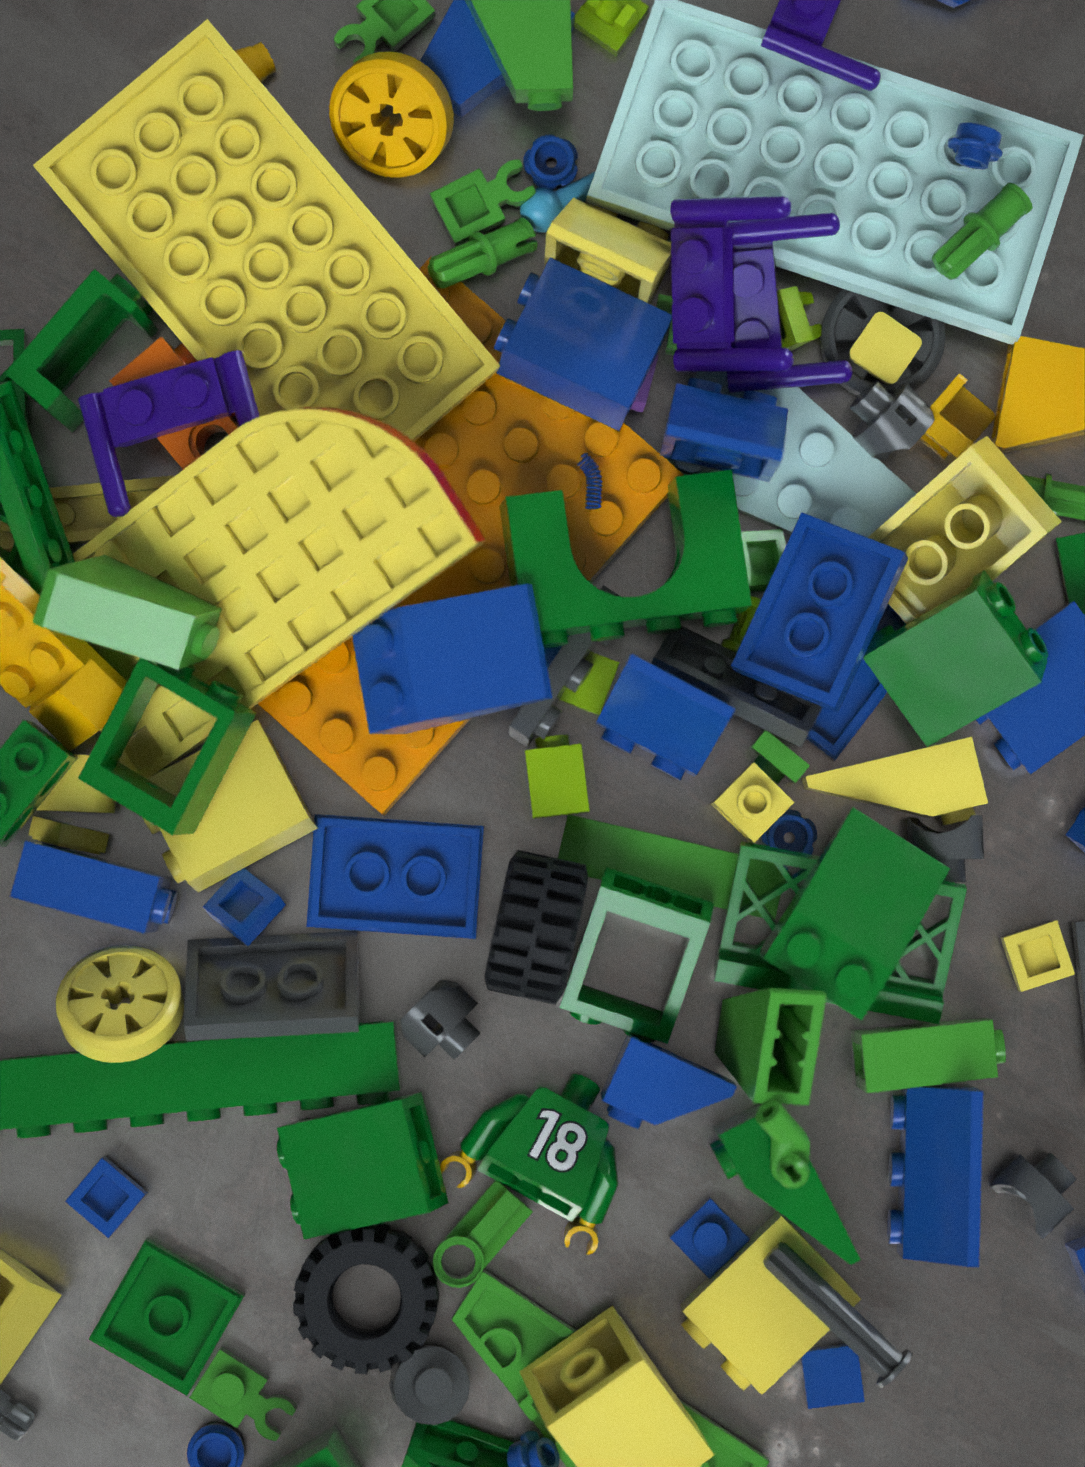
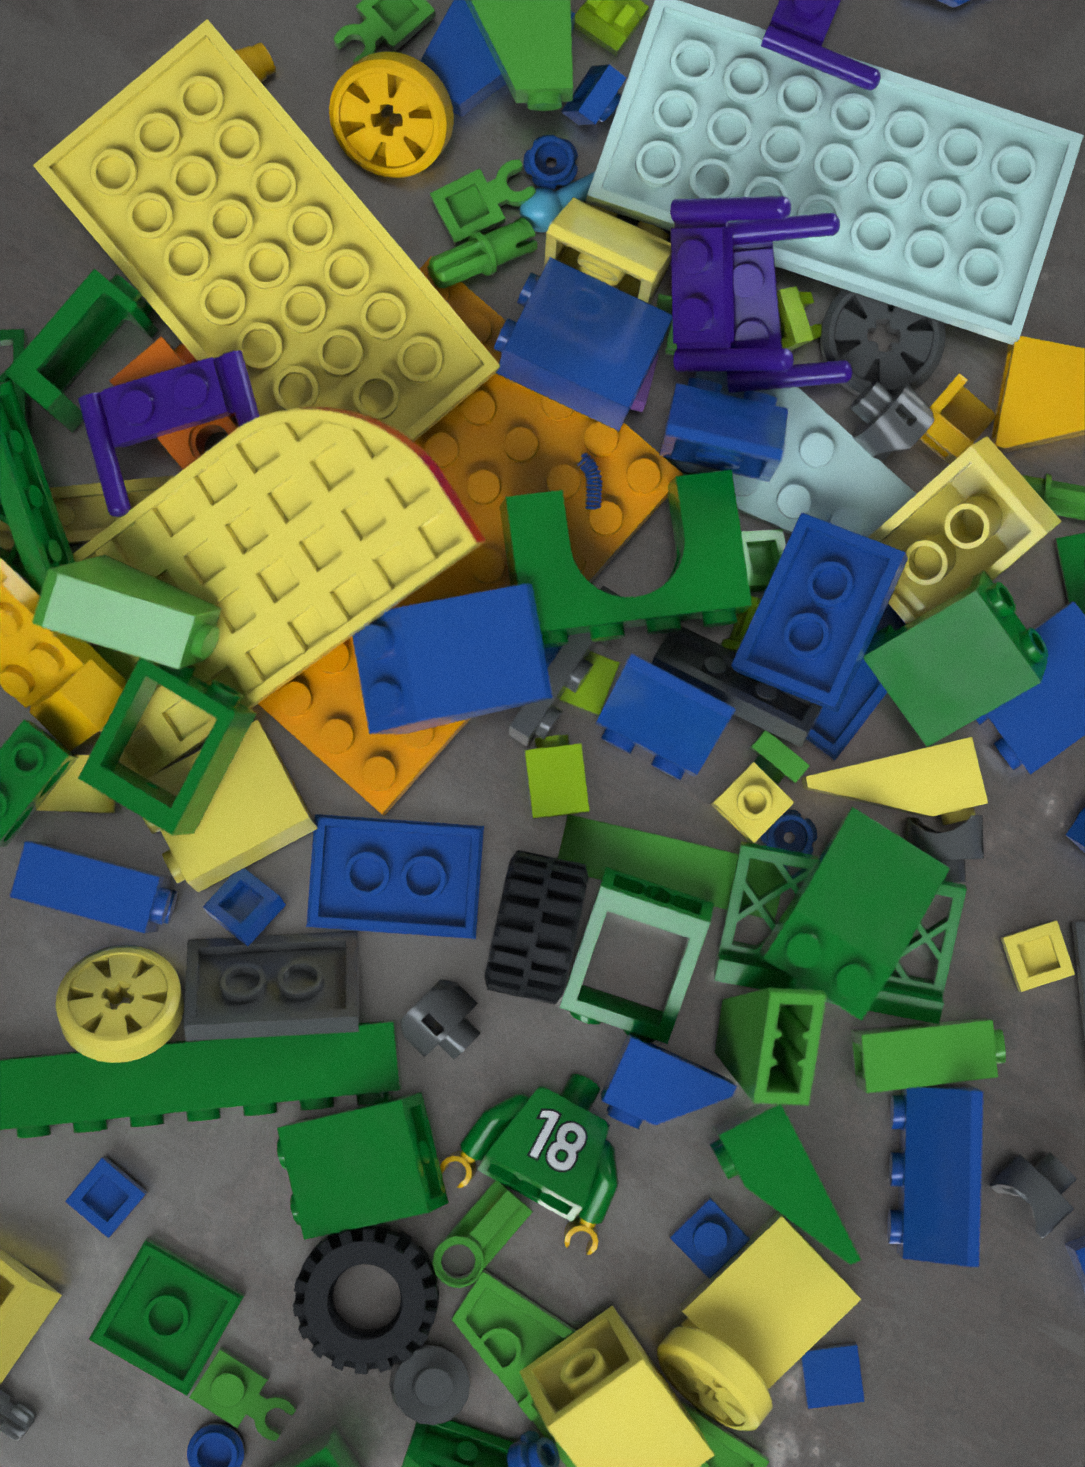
(68, 835): light yellow tile -> none
(595, 96): none -> blue plate
(714, 1378): none -> light yellow wheel
(788, 1145): bright green arm -> none
(836, 1313): dark grey axle -> none
(885, 348): light yellow piece -> none
(975, 145): blue plate -> none
(981, 231): bright green axle -> none

